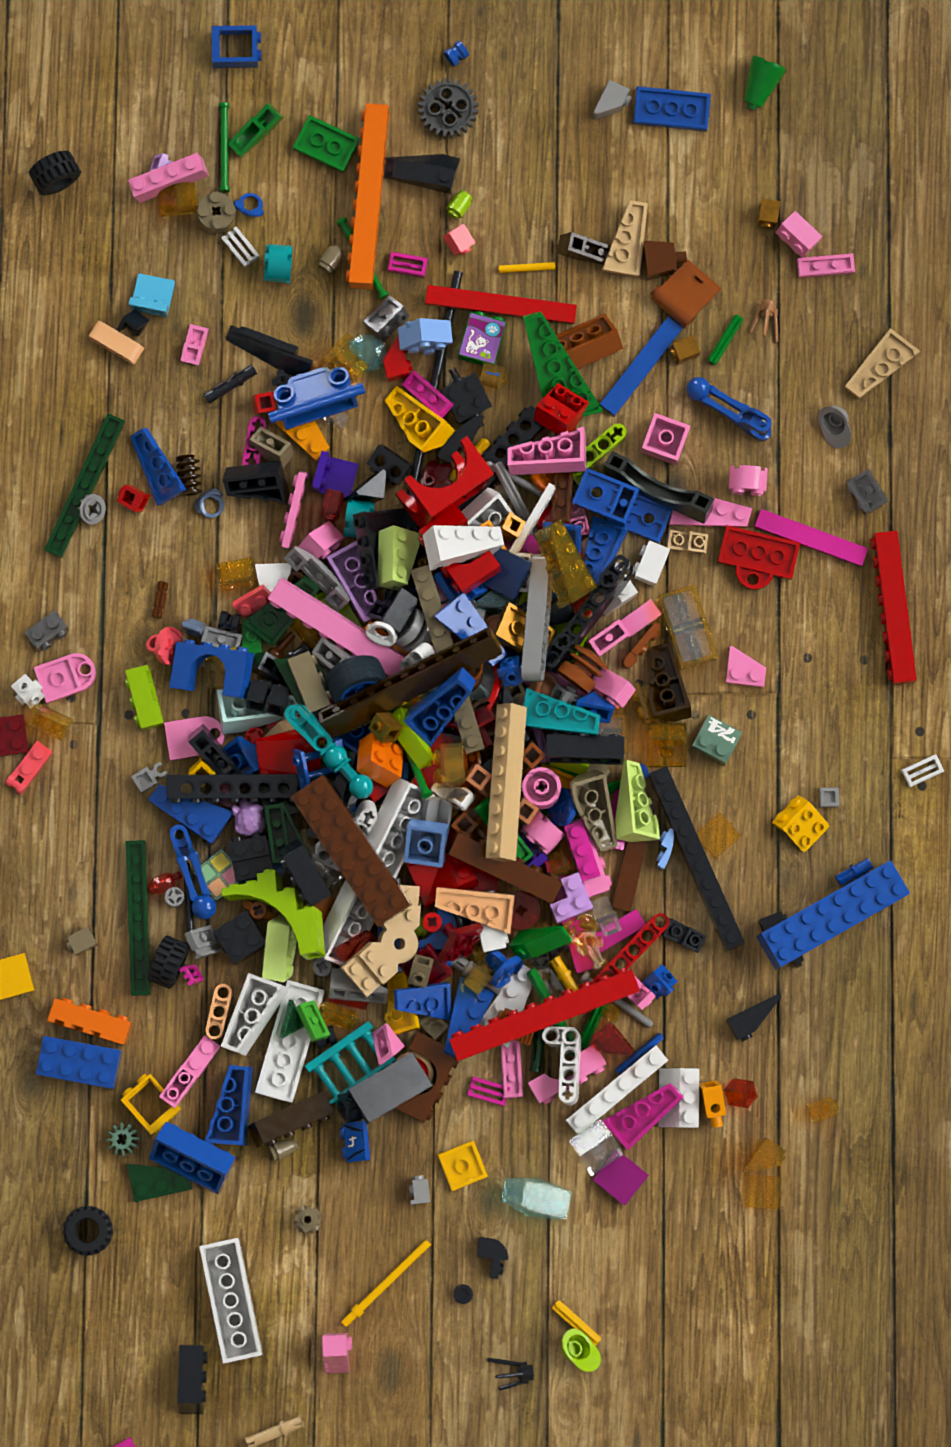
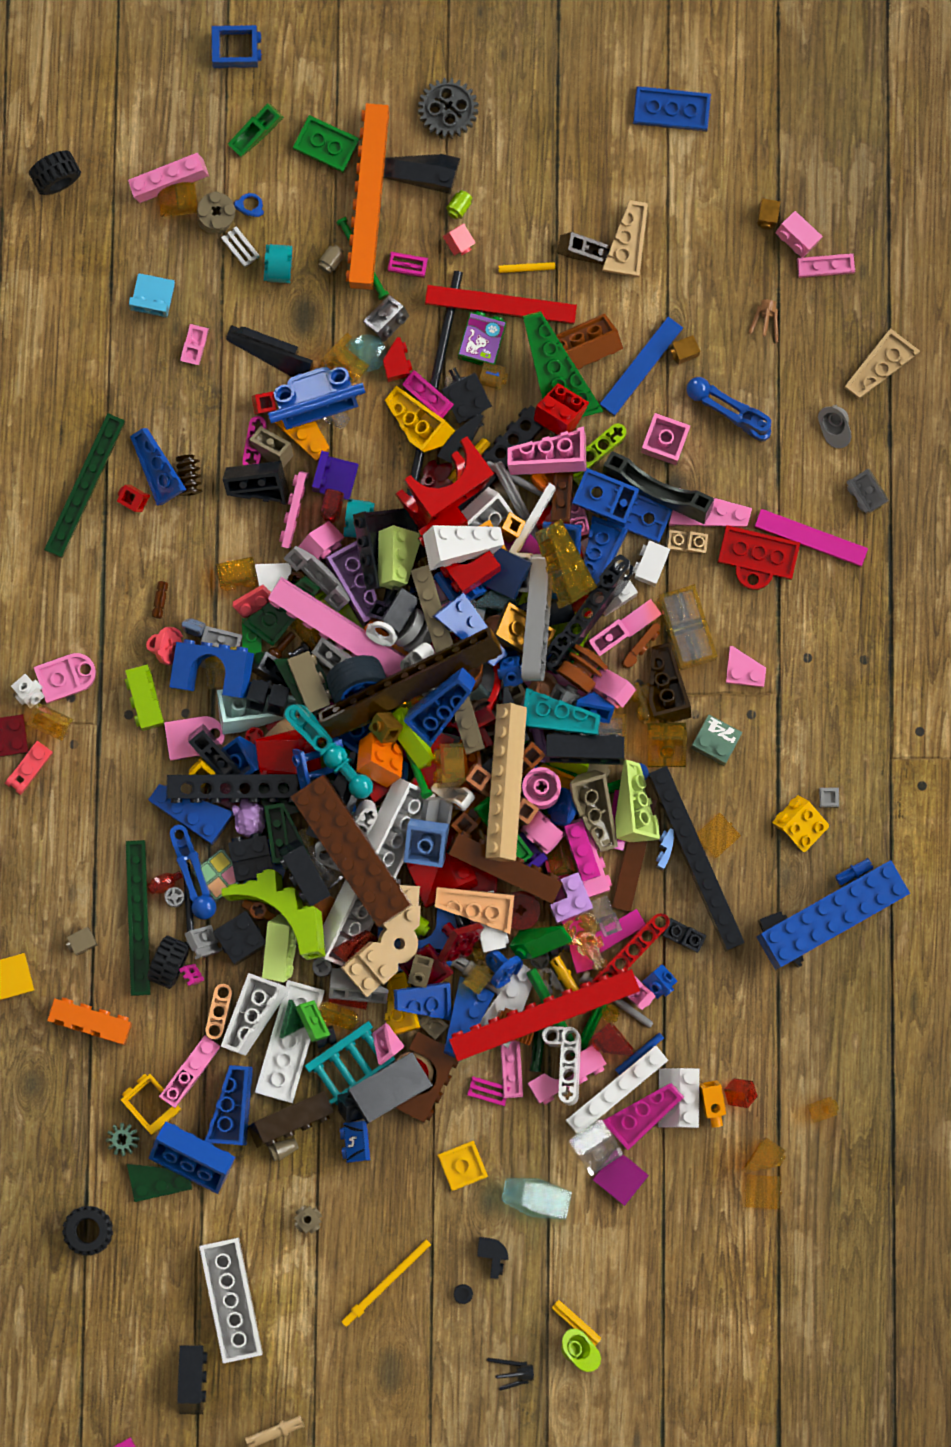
(46, 631): flat silver bracket -> none
(79, 1062): blue brick -> none
(98, 506): light grey gear -> none
(116, 342): light nougat beam -> none
(134, 322): black panel -> none
(146, 779): light grey plate -> none
(160, 160): lavender tile -> none
(213, 493): sand blue piece -> none
(224, 106): green bar -> none
(229, 384): black pin -> none
(229, 621): black wheel -> none
(281, 375): black plate -> none
(336, 1352): bright pink wedge -> none
(371, 489): slope -> none
(391, 460): black brick -> none
(419, 1190): light grey brick -> none
(425, 335): light blue brick -> none
(433, 924): red wheel -> none
(456, 53): blue wheel -> none
(612, 100): light grey slope -> none
(661, 259): reddish brown torso -> none
(685, 293): dark orange door -> none
(725, 339): green axle -> none
(748, 479): bright pink brick -> none
(750, 1019): black slope -> none
(761, 81): green cone -> none
(894, 608): red brick -> none
(908, 777): white tile -> none

